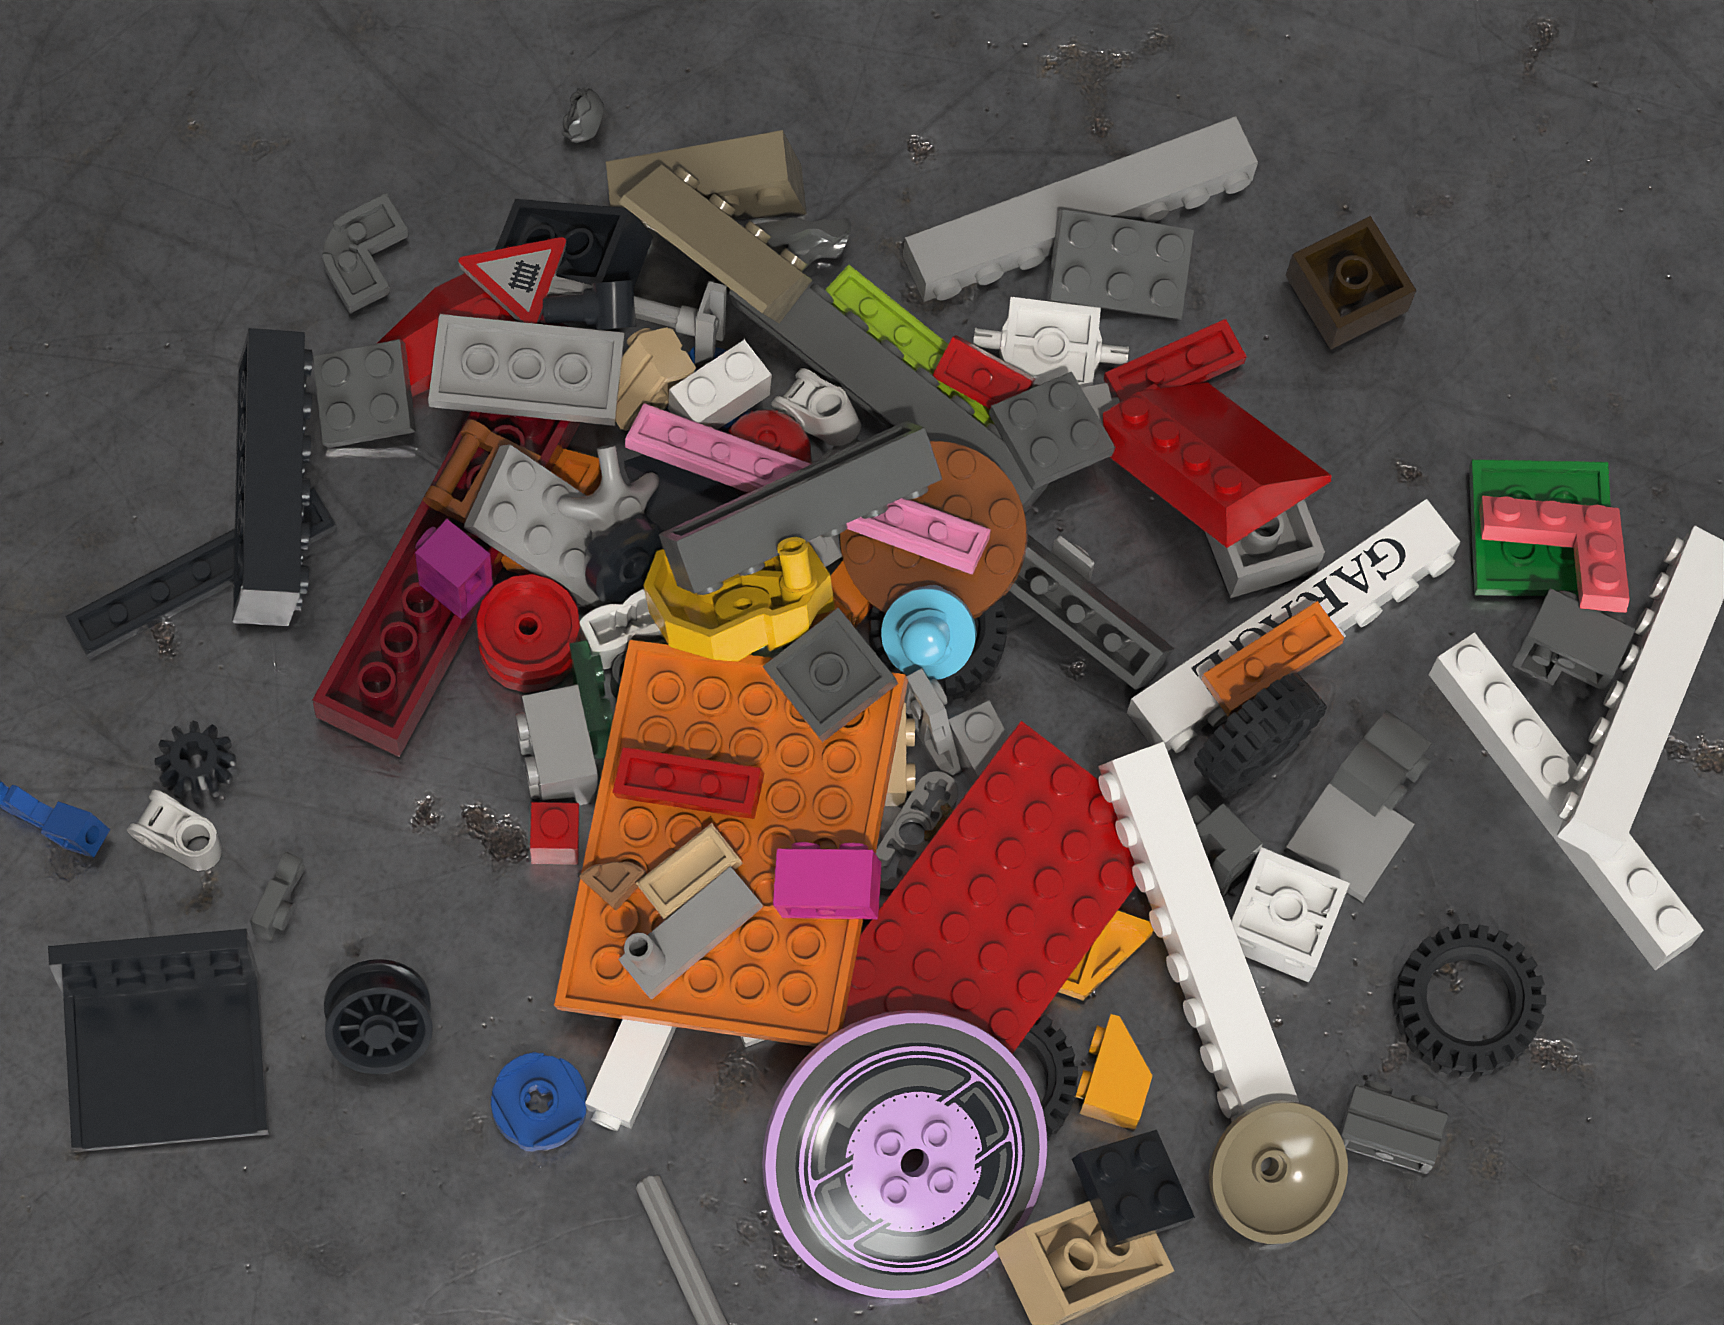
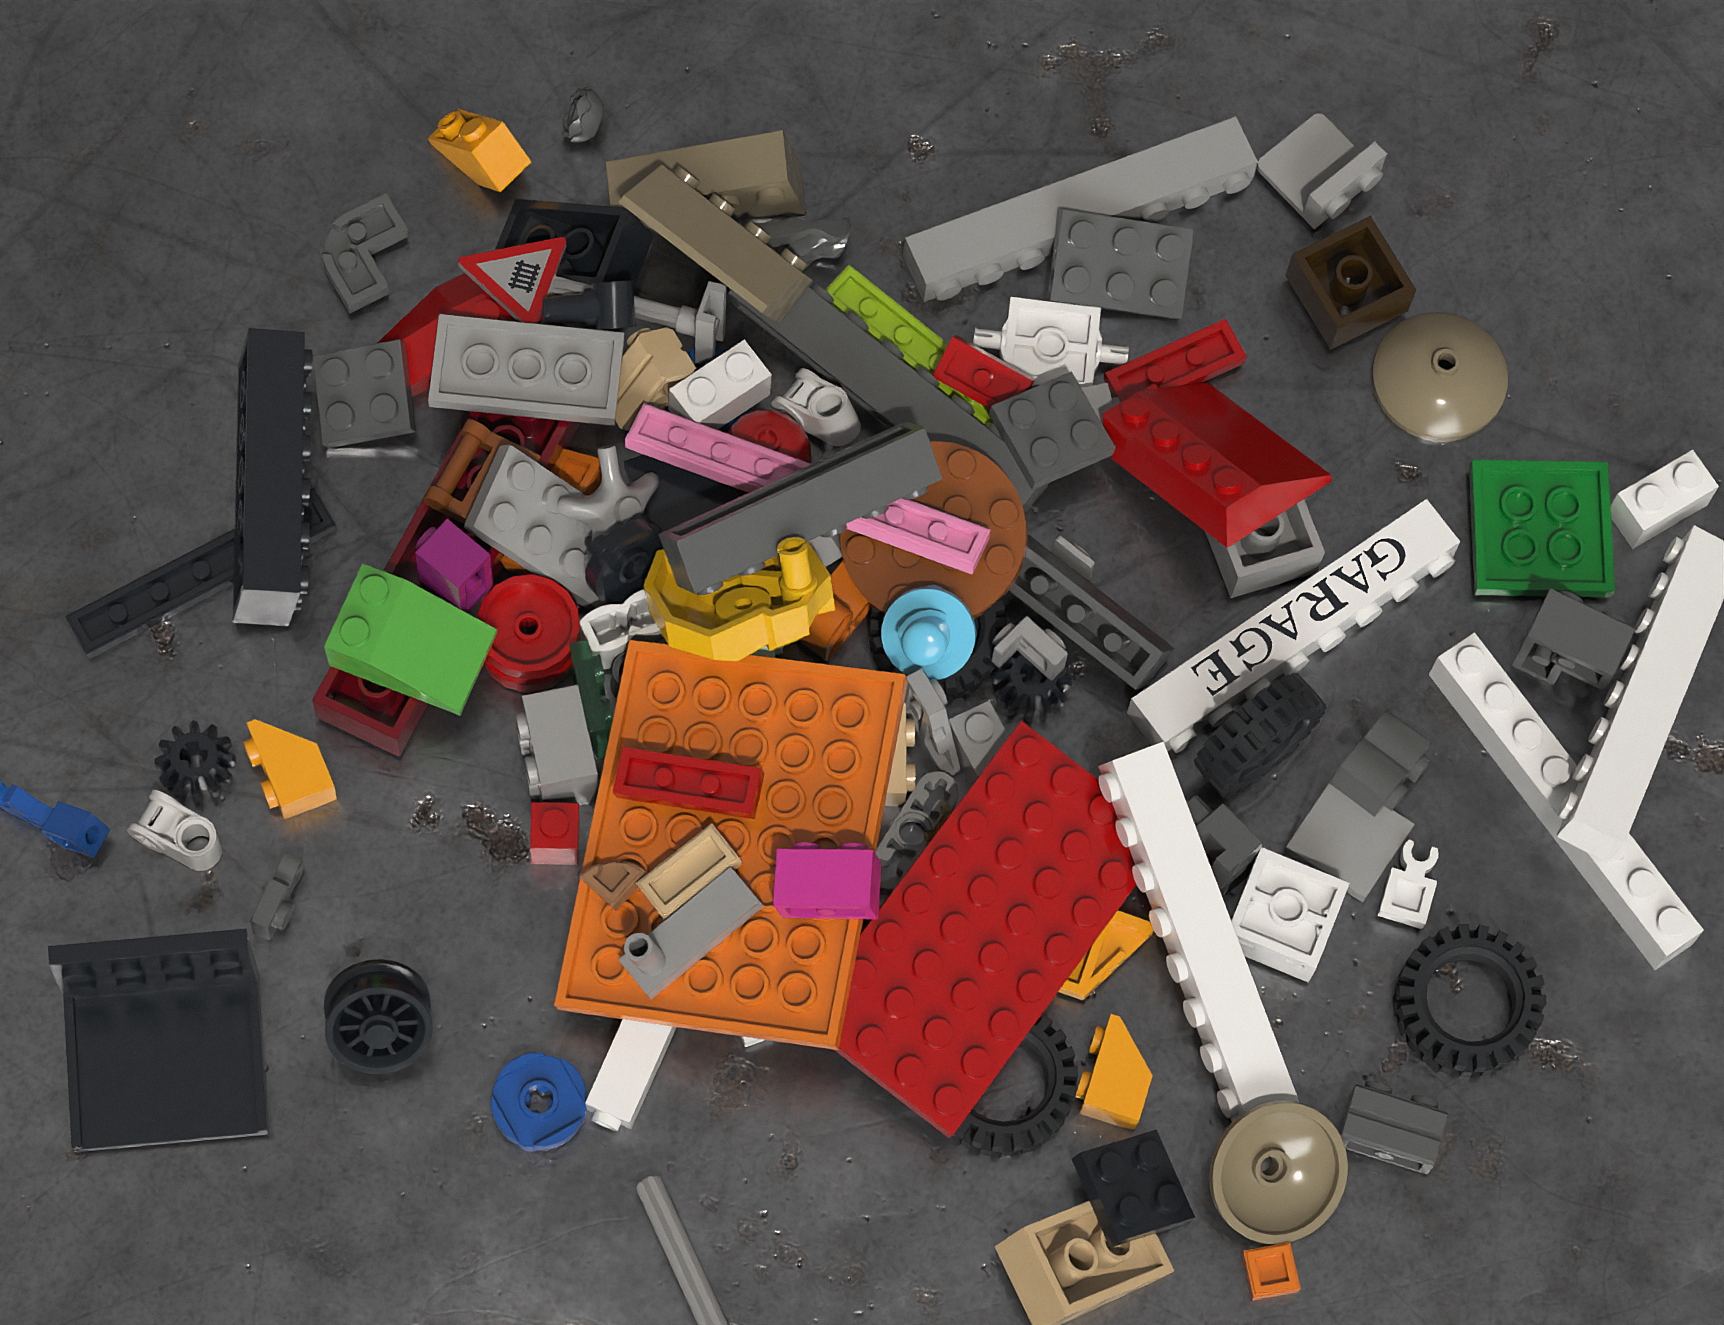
(293, 769): none -> light orange slope
(408, 640): none -> bright green slope
(480, 148): none -> light orange slope
(830, 674): dark grey plate -> none
(853, 1116): dish -> none
(1037, 696): none -> black gear
(1040, 647): none -> light grey bracket
(1270, 1271): none -> orange tile
(1272, 656): orange plate -> none
(1320, 169): none -> light grey bracket
(1408, 892): none -> white plate
(1434, 400): none -> dark tan dish
(1588, 529): coral plate -> none
(1663, 499): none -> white brick

